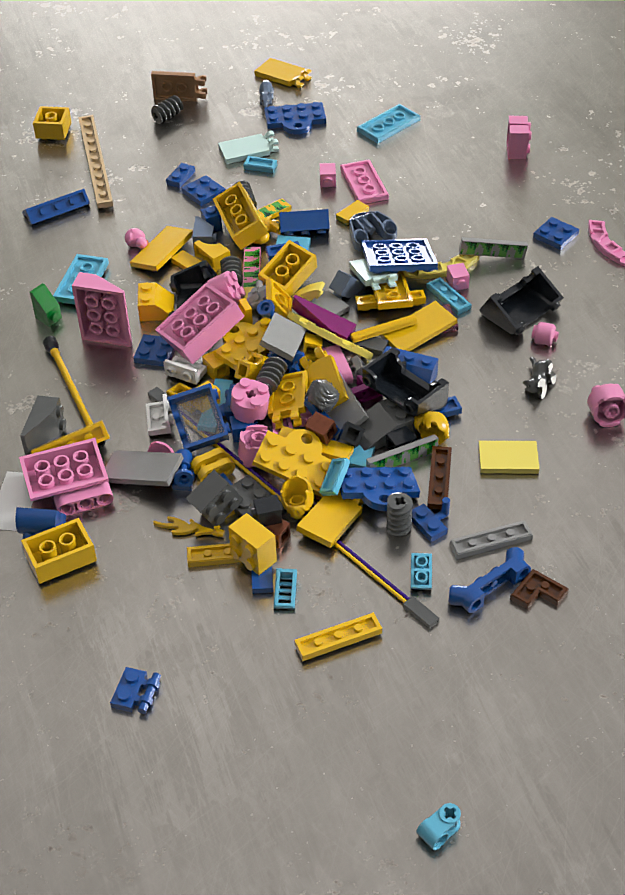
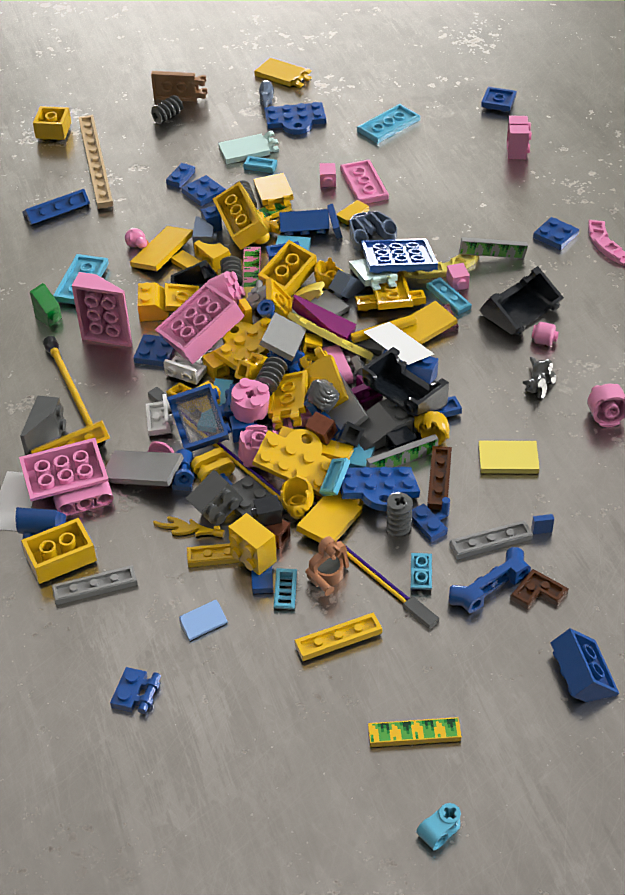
(94, 585): none -> light grey tile
(177, 294): none -> yellow plate
(202, 620): none -> light blue slope
(273, 190): none -> tile
(325, 272): none -> yellow hair
(327, 565): none -> nougat piece
(334, 220): none -> blue tile
(391, 336): none -> white sticker
(414, 732): none -> tile
(498, 99): none -> blue plate
(542, 524): none -> blue tile
(583, 667): none -> blue slope

